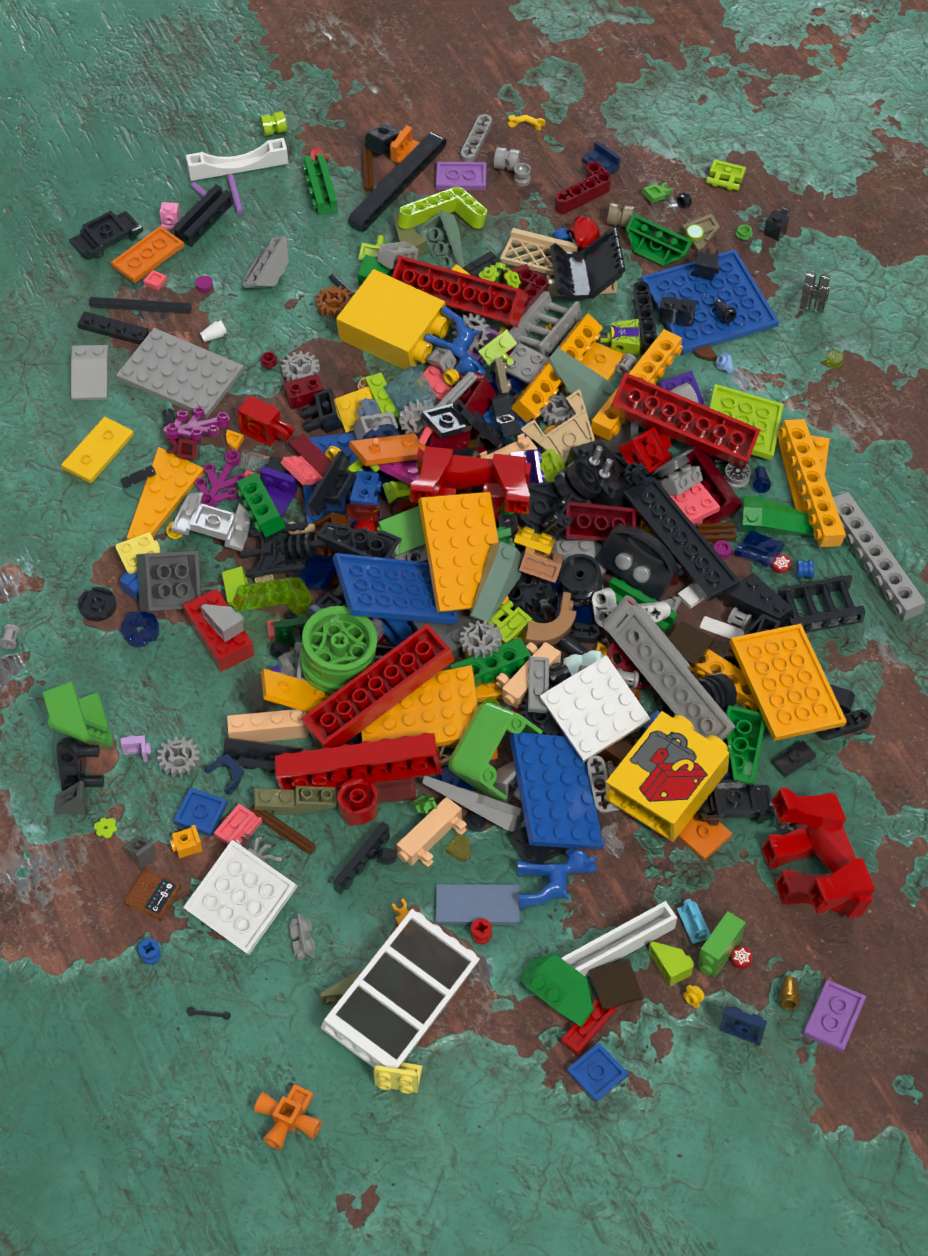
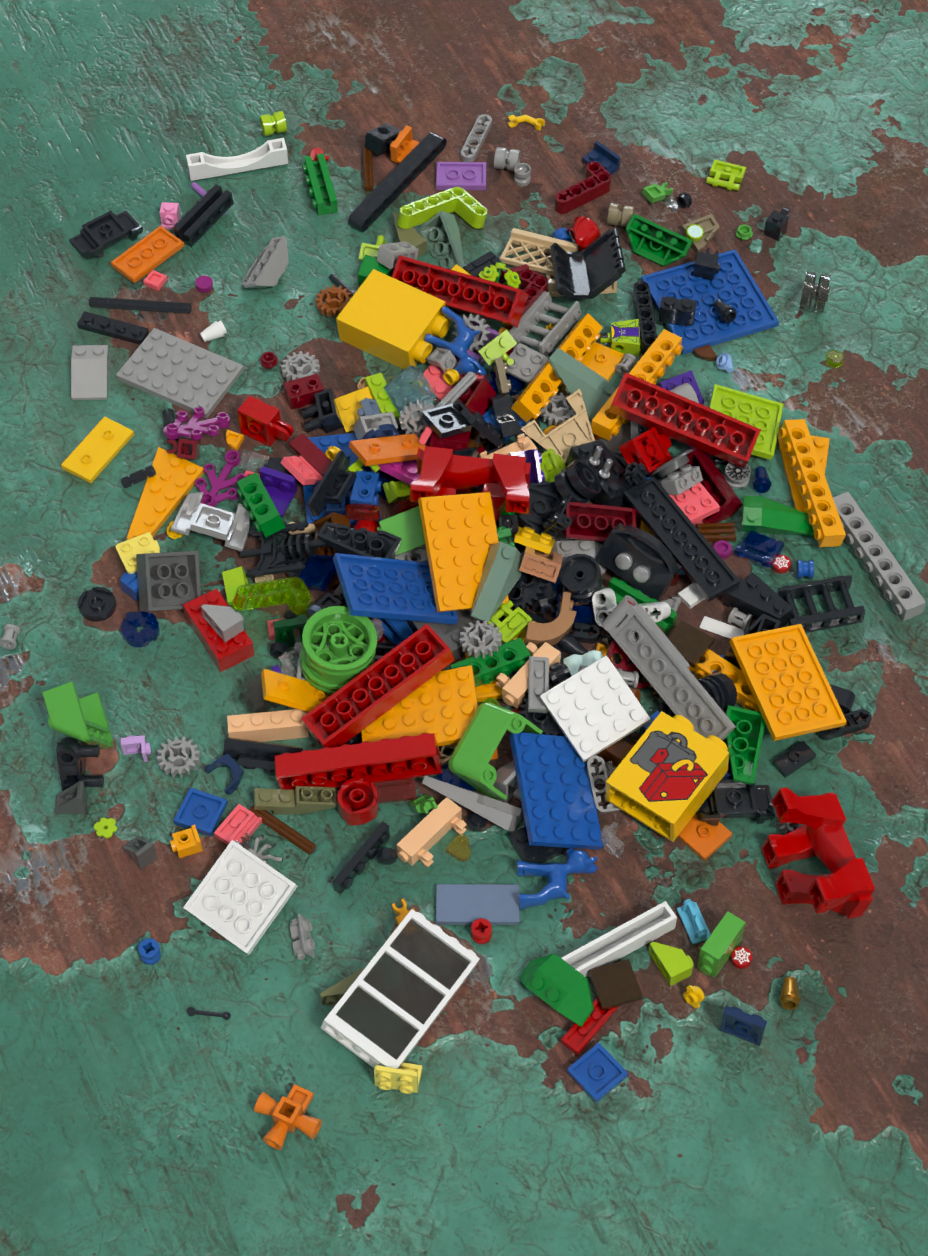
(153, 894): clear orange plate -> none
(235, 195): medium lavender bar -> none
(834, 1015): medium lavender tile -> none

